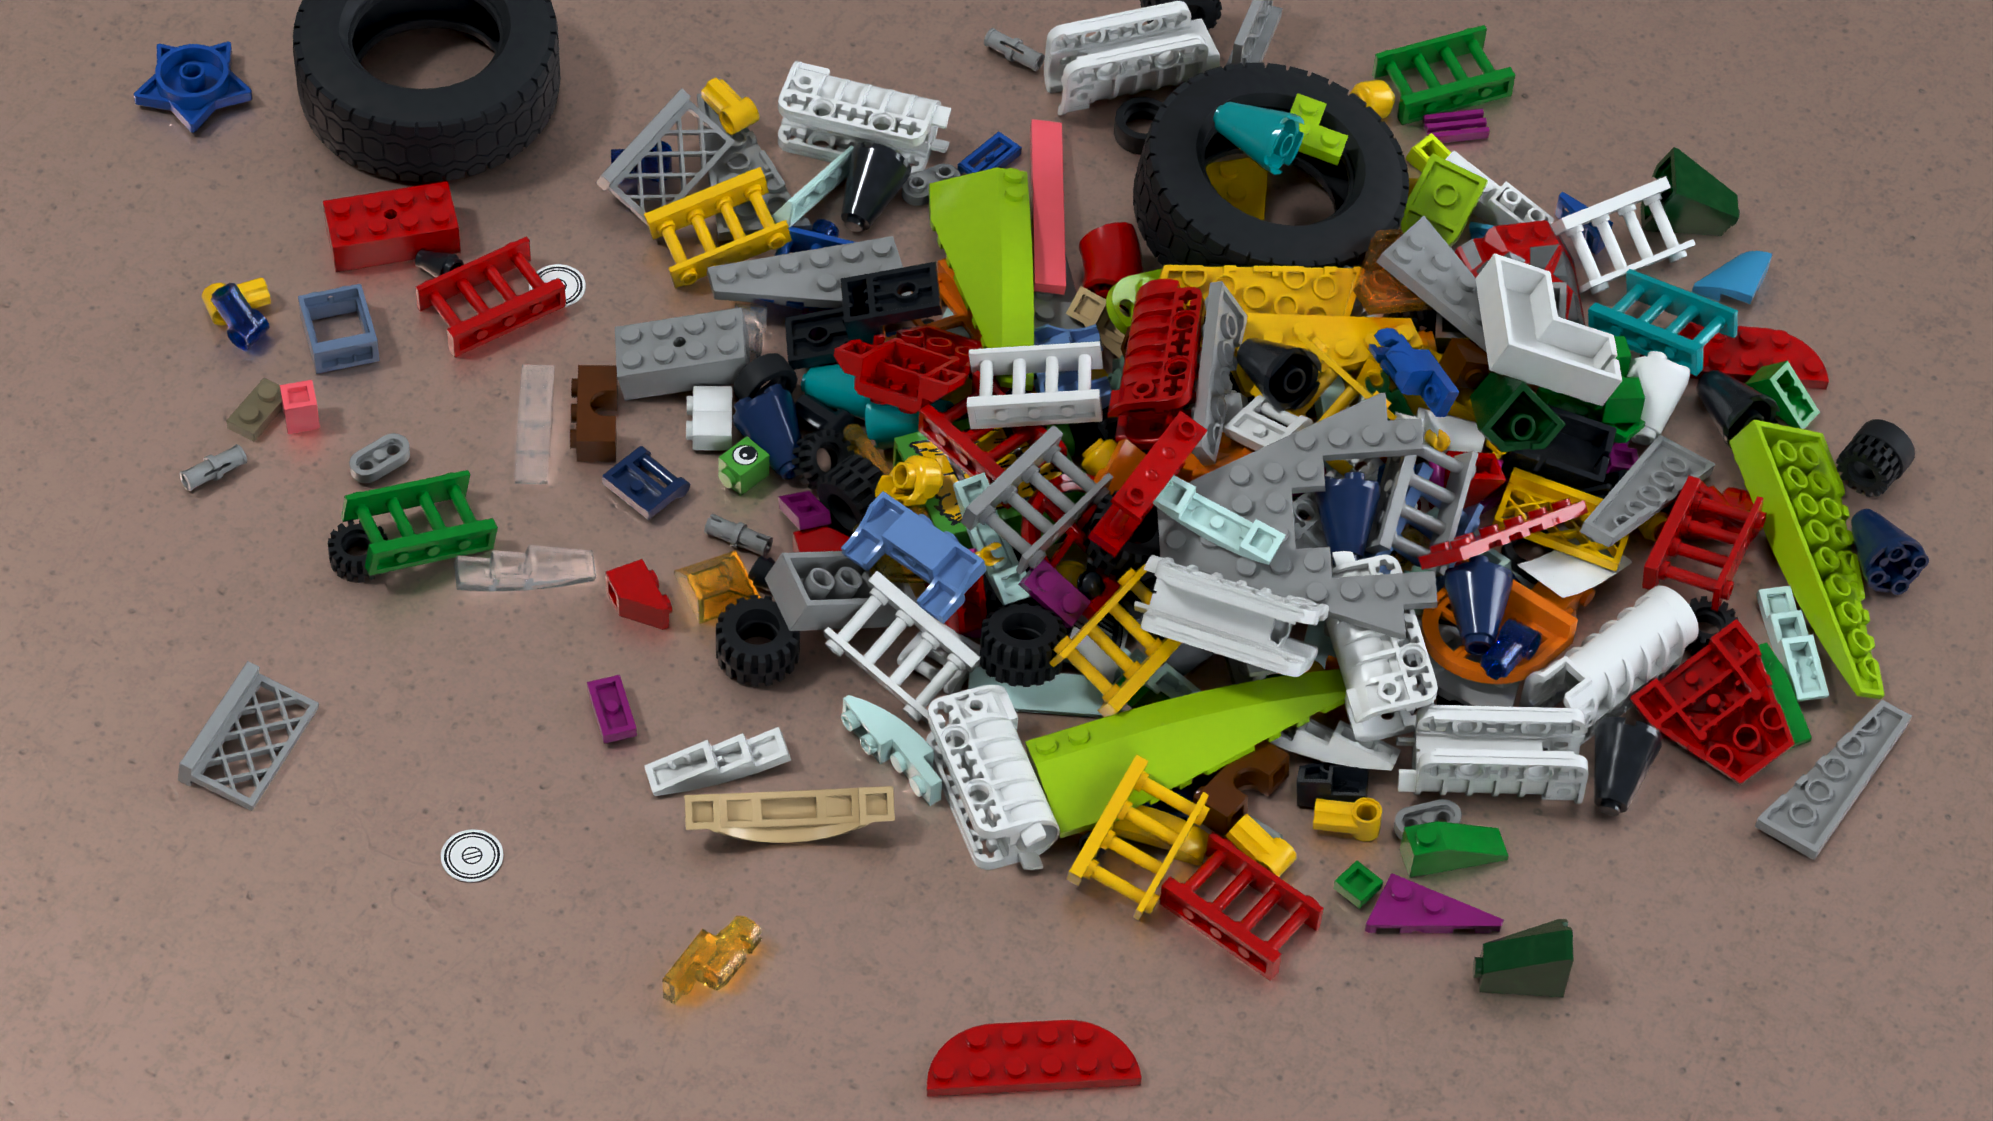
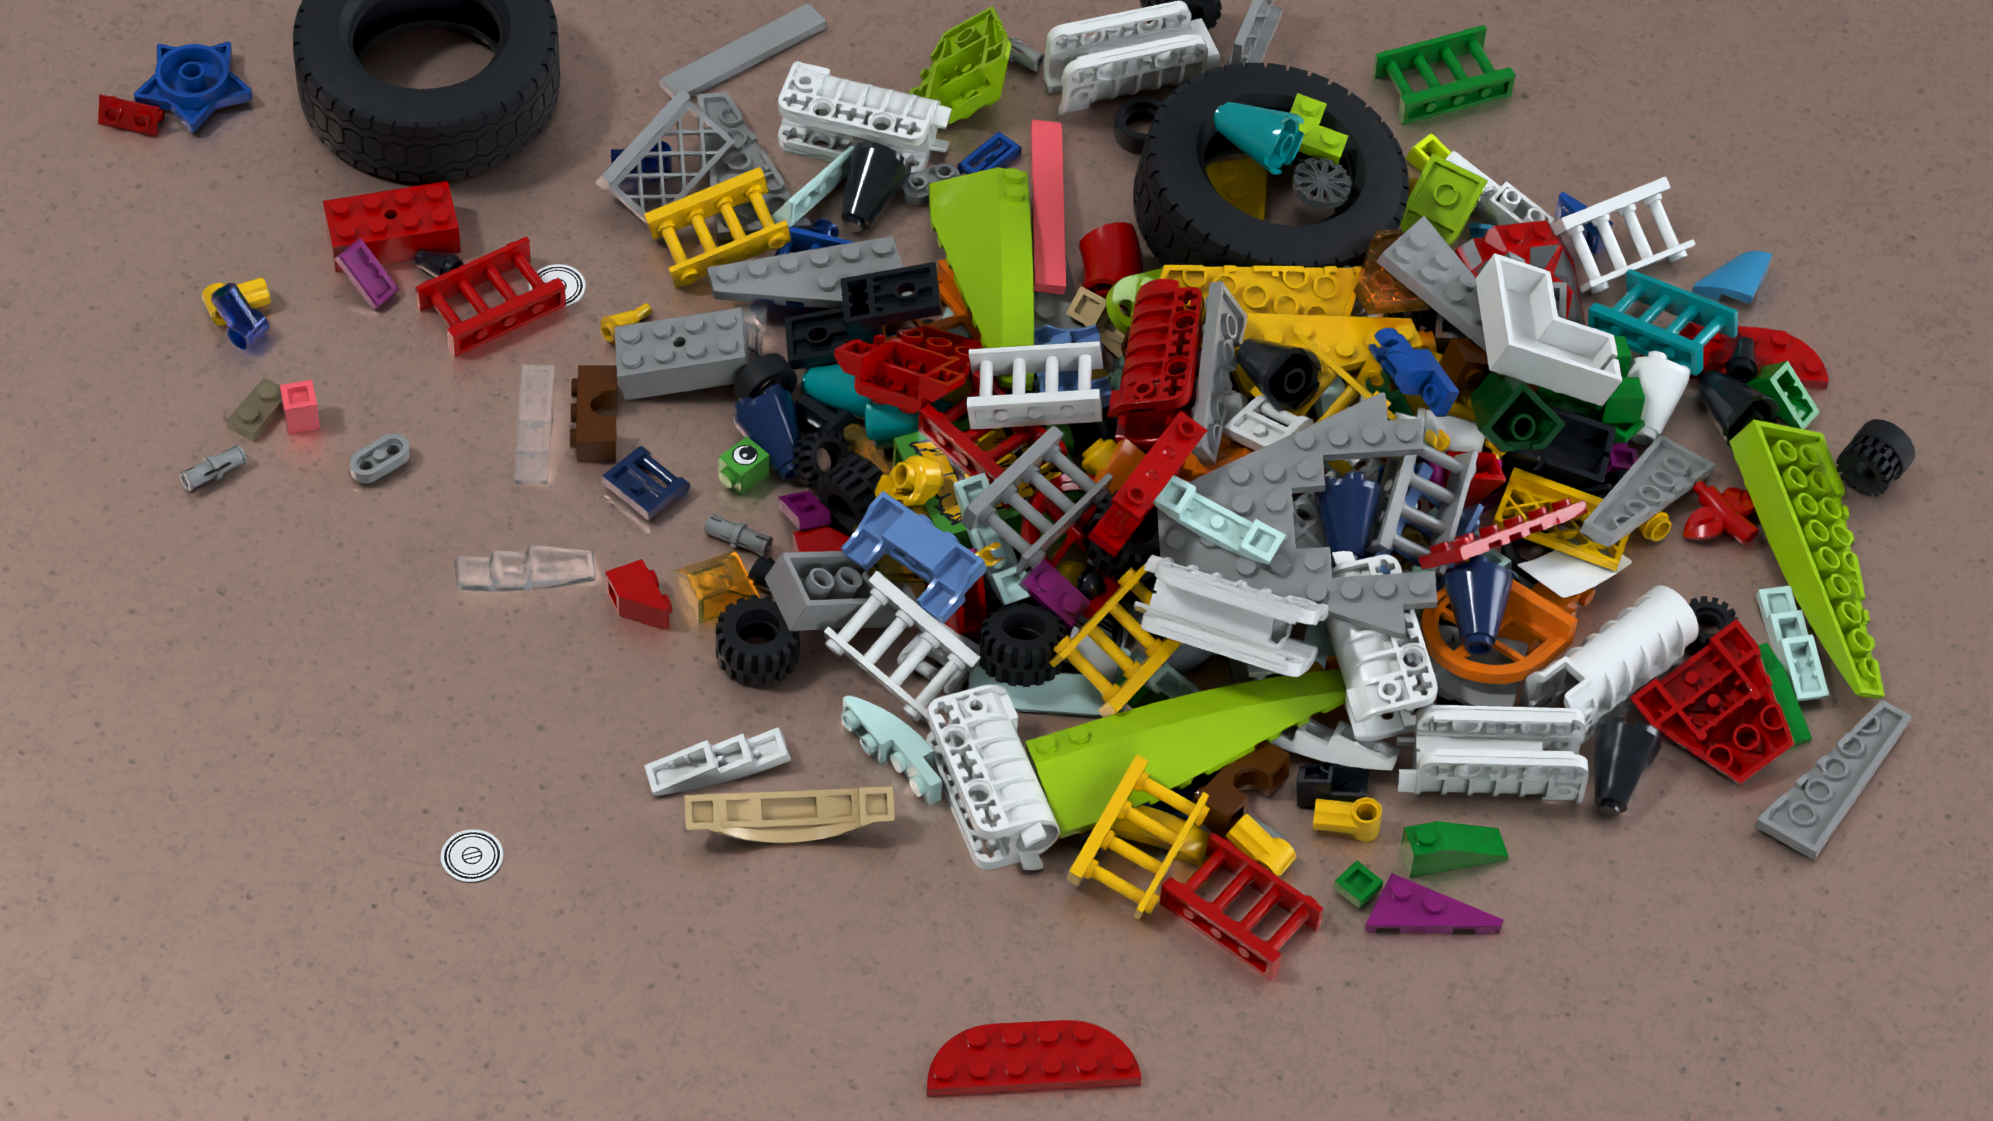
(129, 115): none -> red hinge
(219, 729): light grey fence -> none
(343, 351): sand blue window -> none
(343, 540): black tyre -> none
(366, 273): none -> magenta plate
(424, 547): green fence -> none
(608, 323): none -> yellow cone
(611, 709): magenta plate -> none
(711, 418): white brick -> none
(712, 958): clear yellow plate -> none
(733, 111): yellow piece -> none
(744, 52): none -> light grey tile
(968, 65): none -> lime wedge
(1321, 183): none -> dark grey wheel
(1376, 95): yellow head -> none
(1426, 813): light grey plate -> none
(1455, 123): magenta tile -> none
(1512, 645): clear blue piece -> none
(1527, 961): dark green slope -> none
(1681, 522): red fence -> none
(1695, 201): dark green slope -> none
(1742, 362): none -> black cone
(1886, 553): dark blue cone -> none

